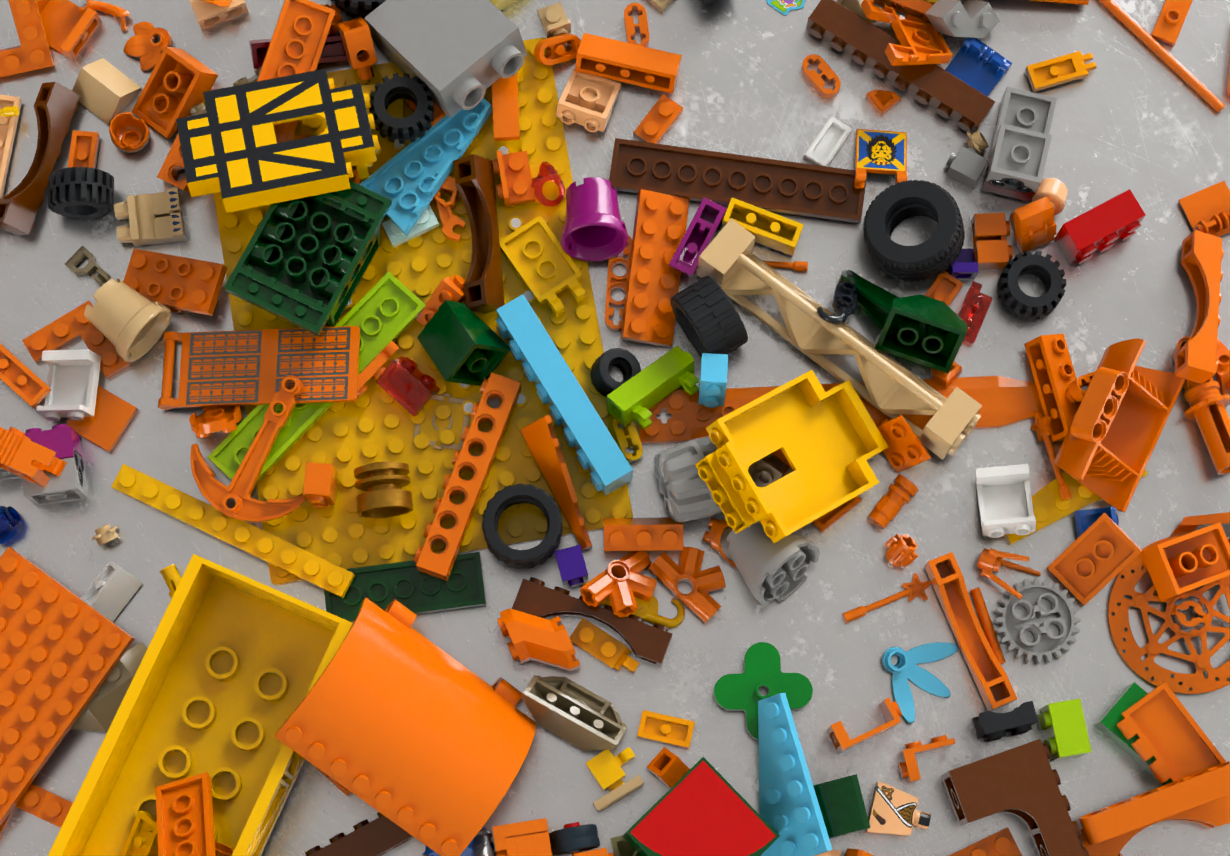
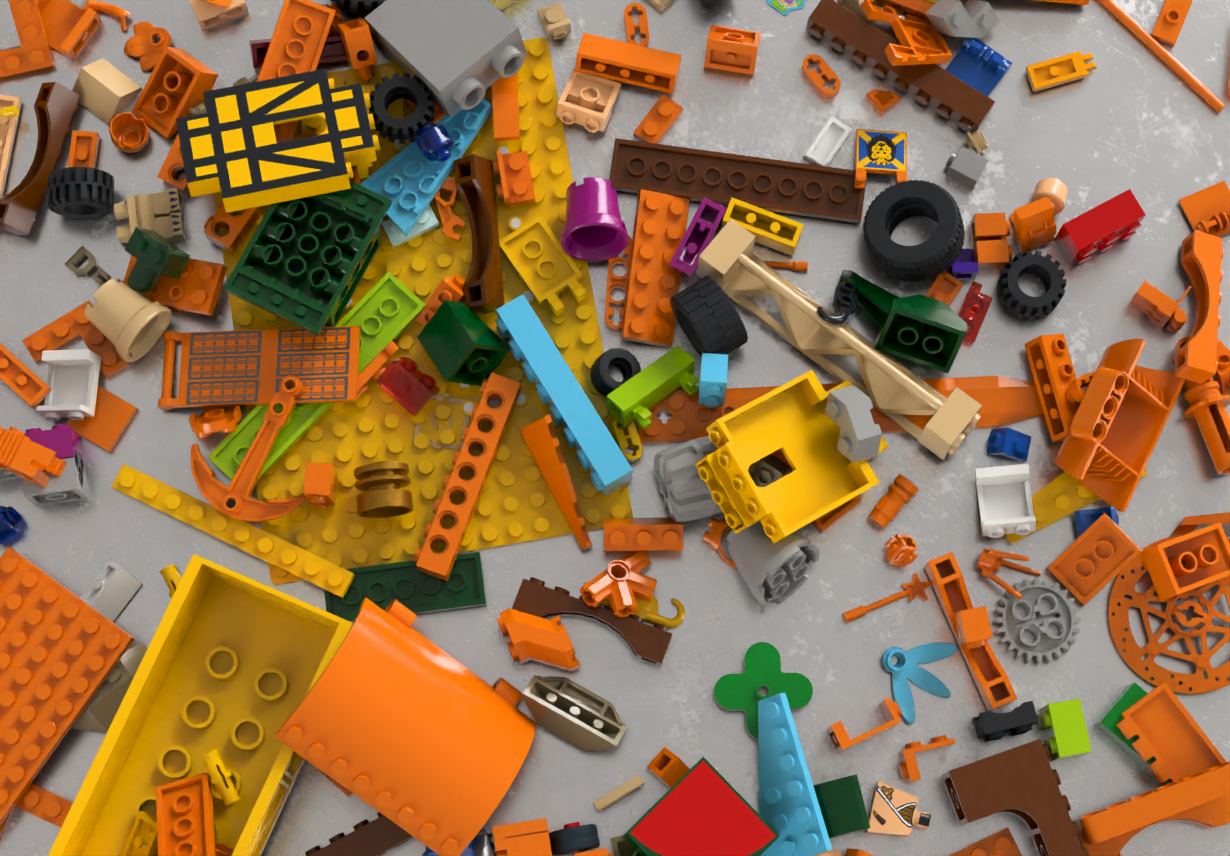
(105, 534): tan plate -> none
(154, 258): none -> clear green brick
(220, 777): none -> yellow pin
(238, 227): none -> orange brick
(435, 142): none -> clear blue head
(514, 495): black tyre -> none
(547, 173): clear red piece -> none
(555, 49): orange plate -> none
(571, 566): dark purple brick -> none
(603, 646): light orange hinge -> none
(607, 768): yellow brick -> none
(665, 729): light orange plate -> none
(689, 571): orange piece -> none
(732, 49): none -> orange bracket
(858, 433): none -> light grey brick
(904, 446): orange hinge -> none
(946, 378): orange tile -> none
(973, 627): none -> orange piece
(987, 623): orange bar -> none
(1009, 444): none -> blue bracket
(1019, 144): light grey piece -> none
(1044, 430): orange piece -> none
(1160, 307): none -> orange piece

